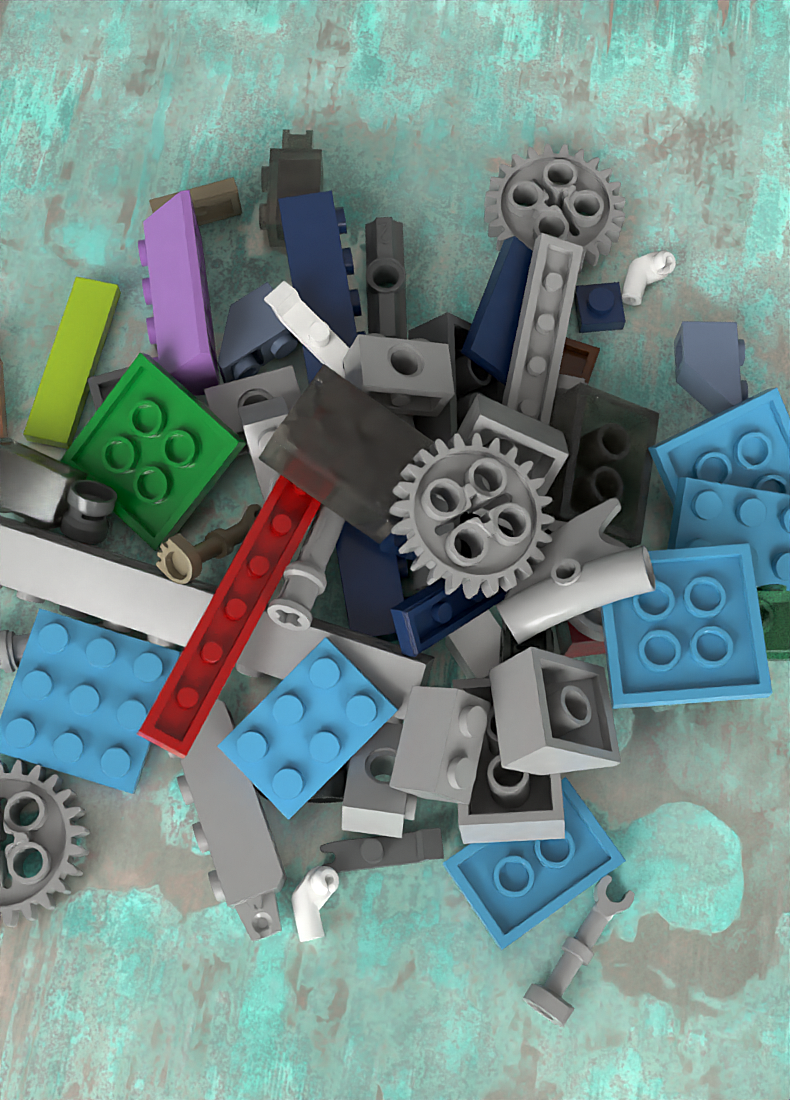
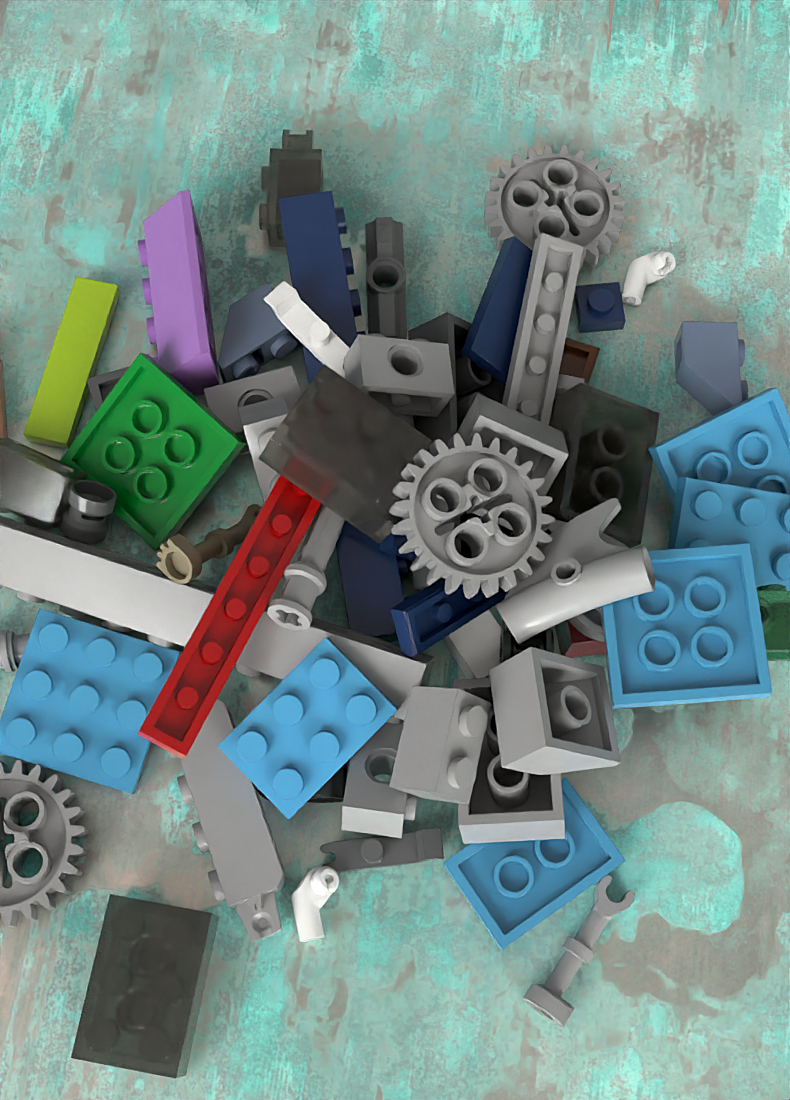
(146, 987): none -> clear smoke brick
(210, 201): dark tan tile -> none

